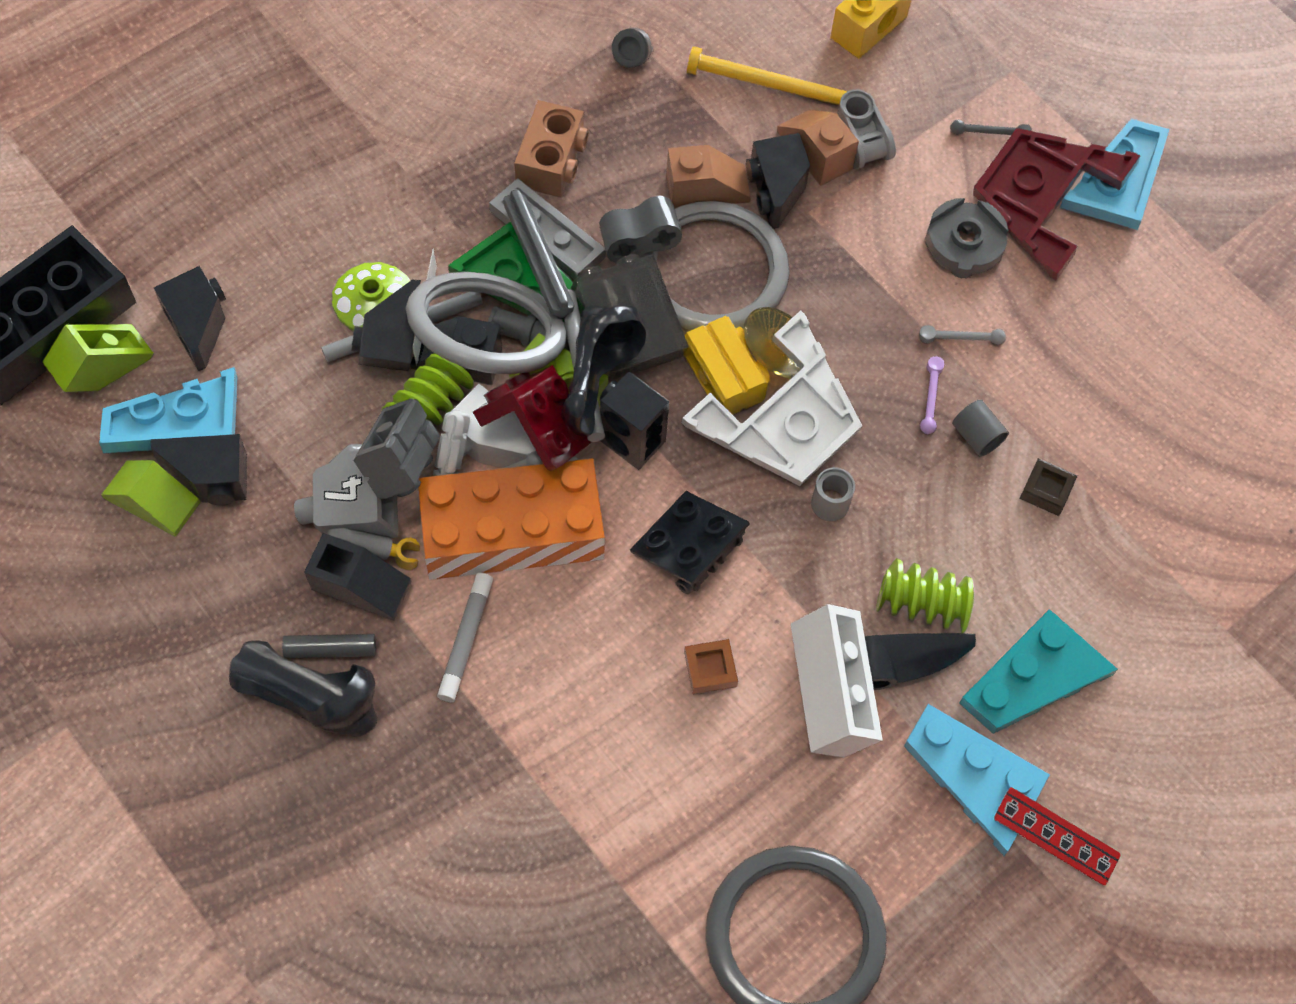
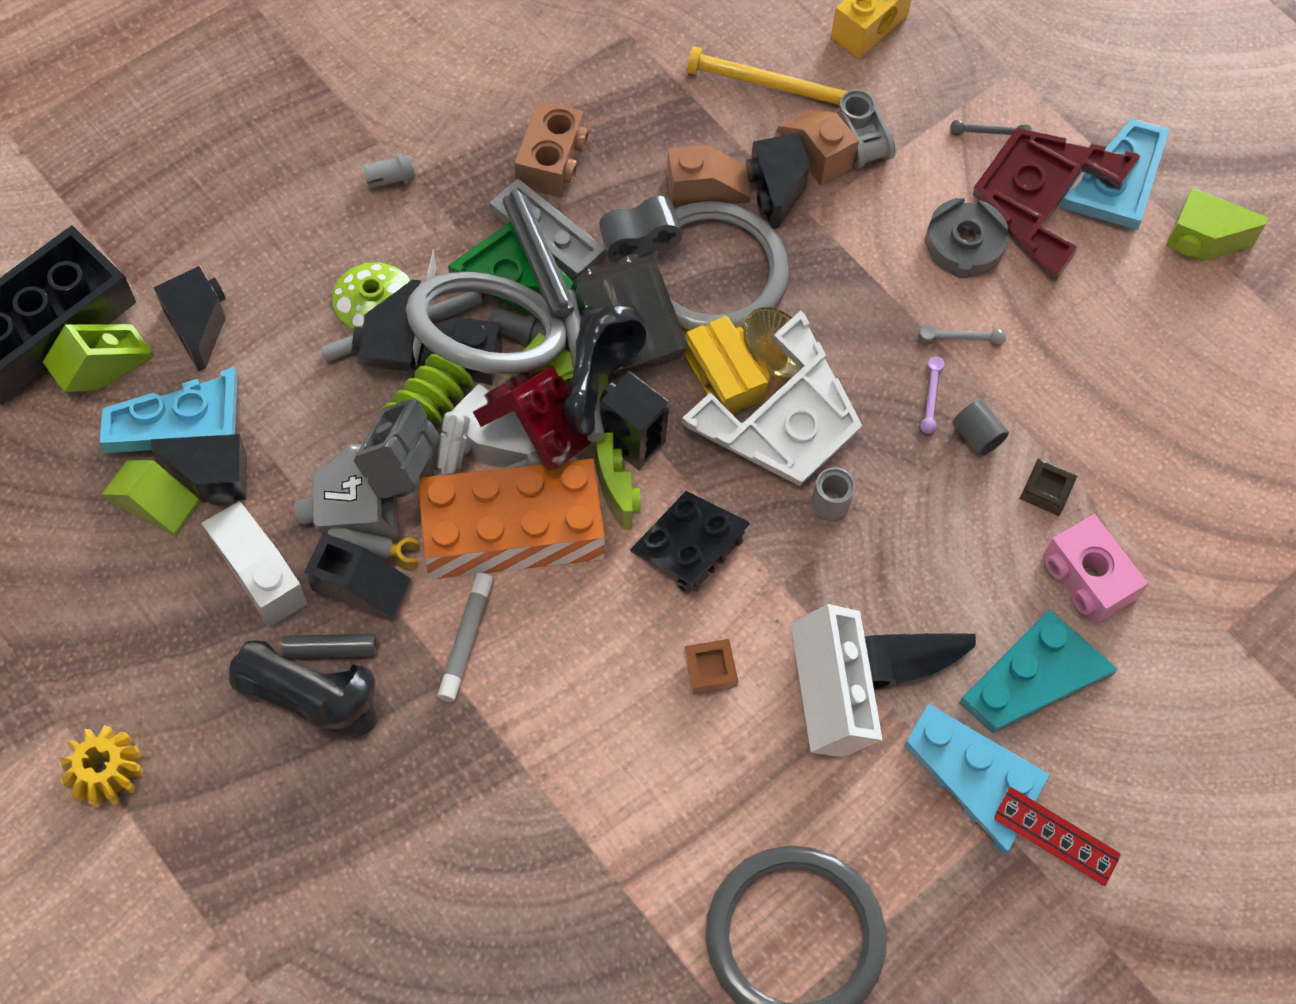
(84, 762): none -> yellow gear
(255, 563): none -> white slope
(389, 171): none -> light grey pin
(615, 484): none -> lime slope
(632, 47): dark grey tile -> none
(927, 594): lime piece -> none
(1094, 547): none -> bright pink brick
(1213, 227): none -> lime slope

